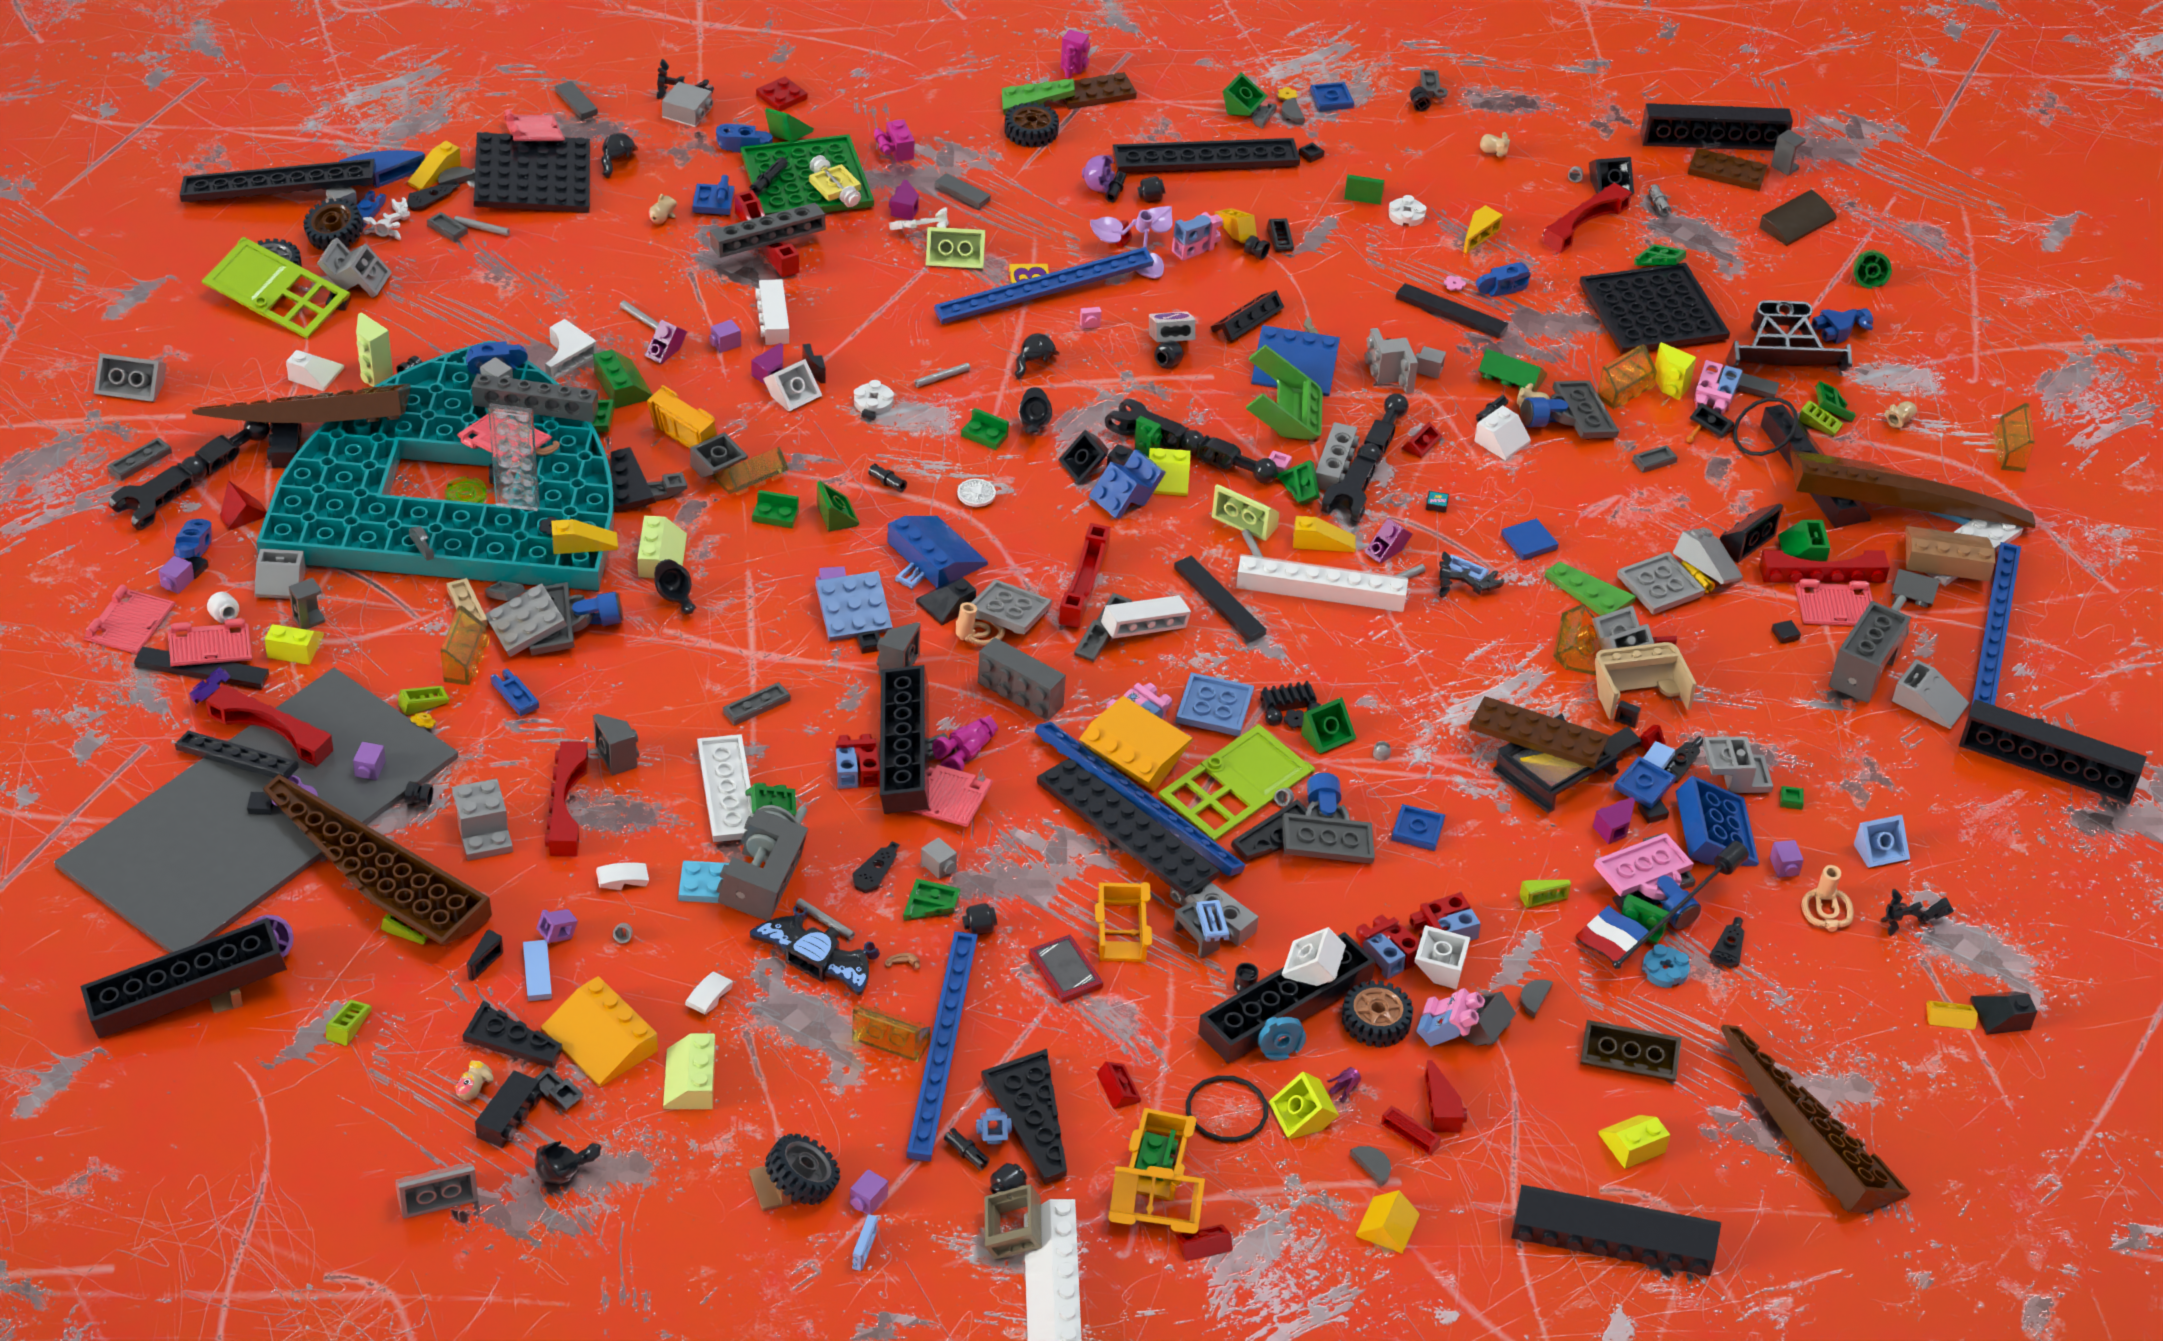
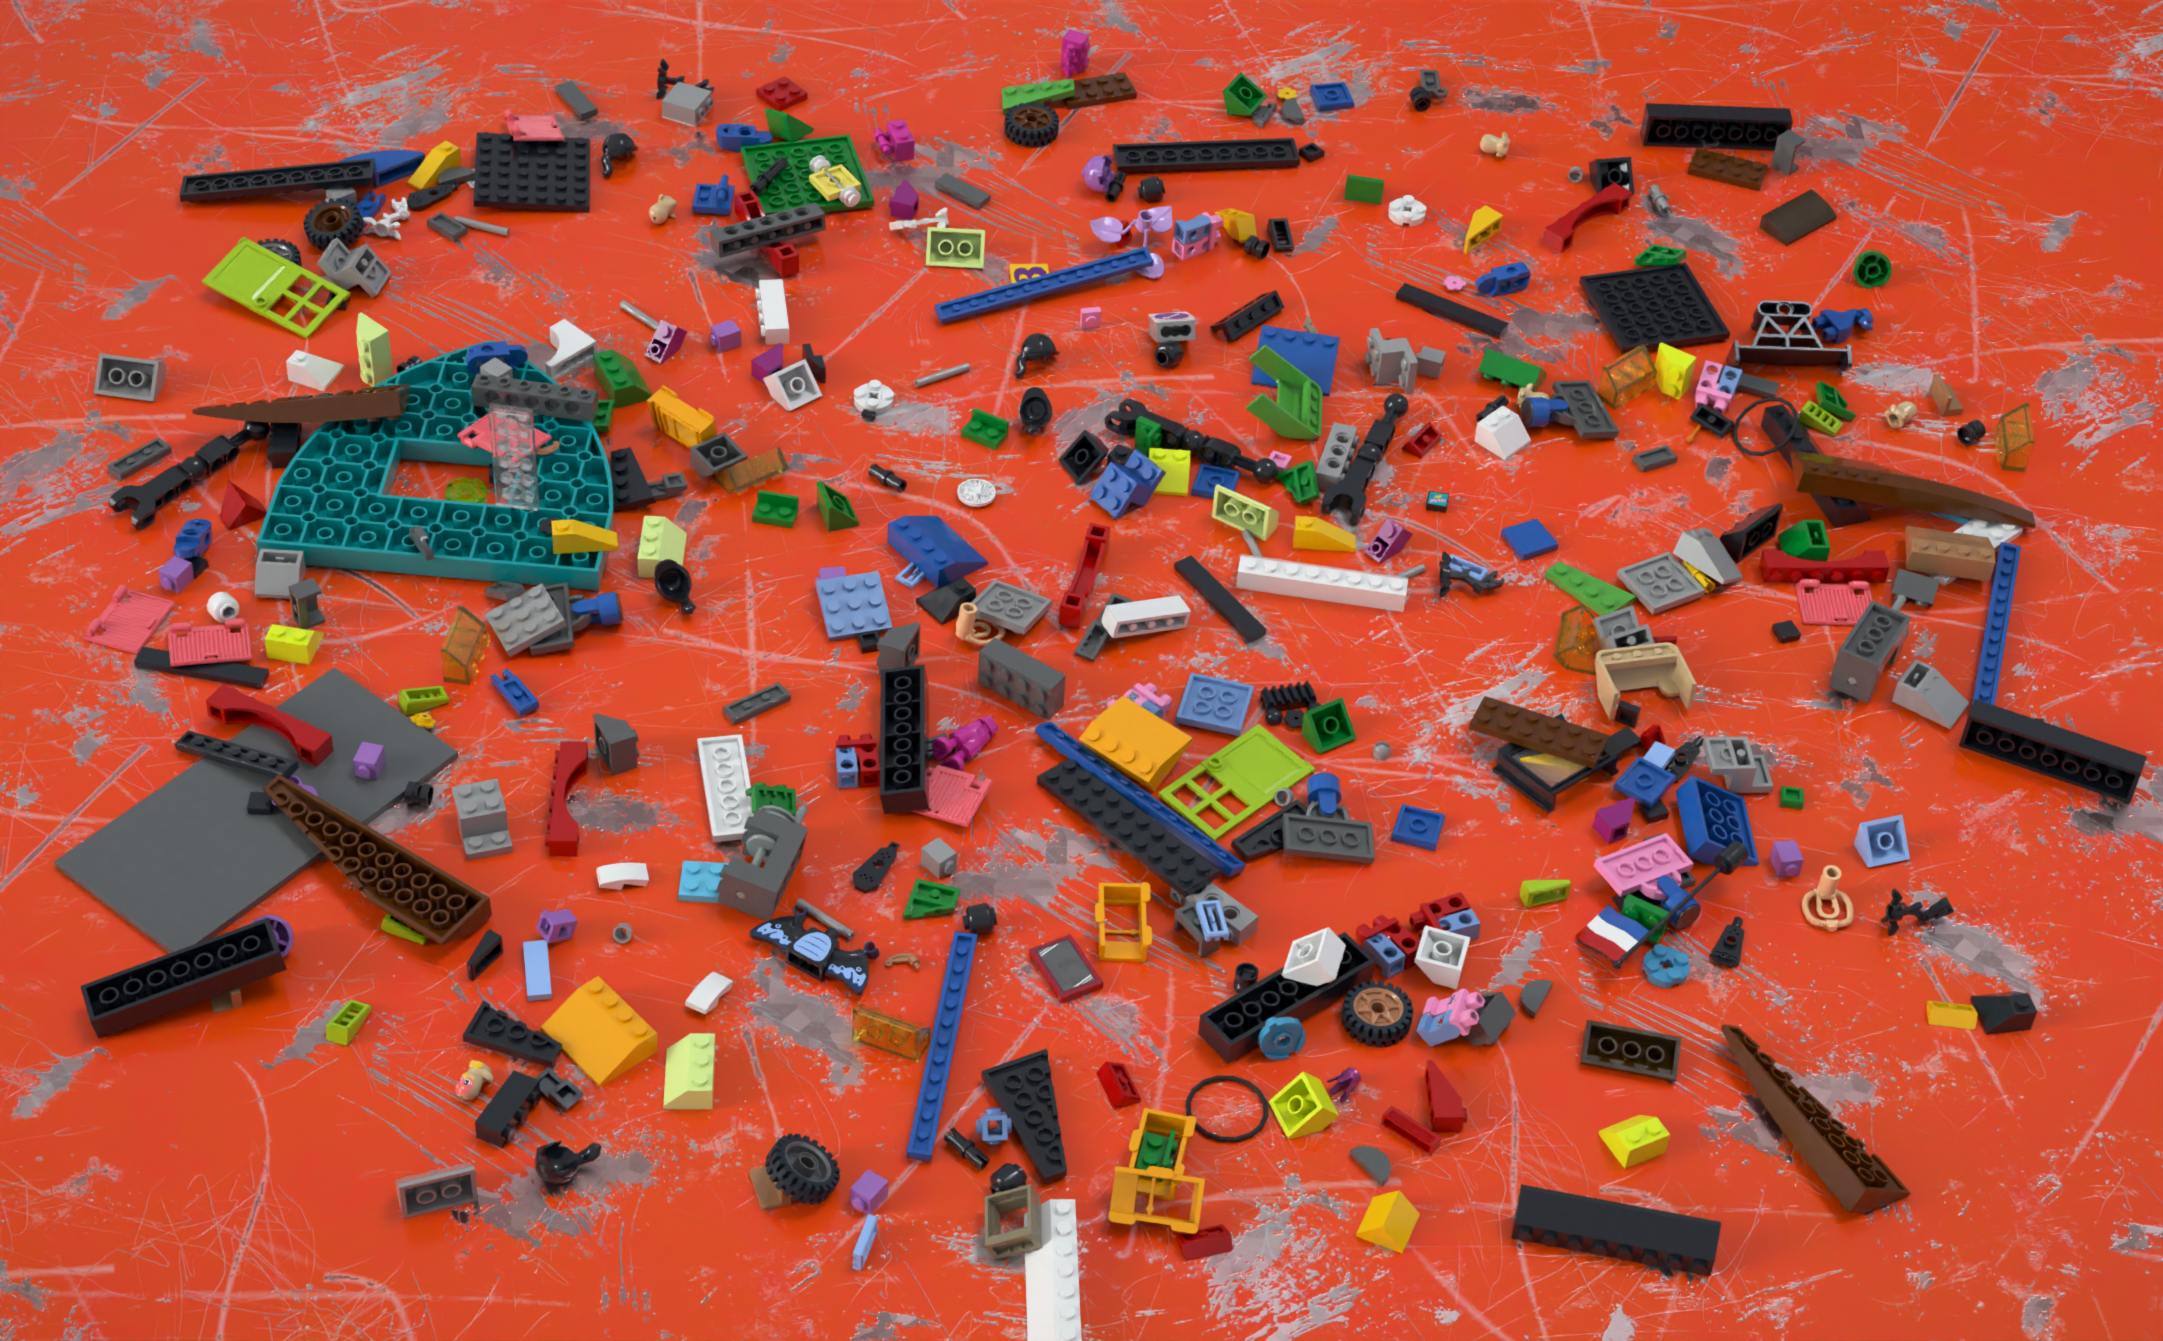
(203, 690): dark purple plate -> none
(463, 595): tan plate -> none
(1210, 476): none -> blue tile
(1945, 397): none -> medium nougat panel
(1971, 432): none -> black wheel

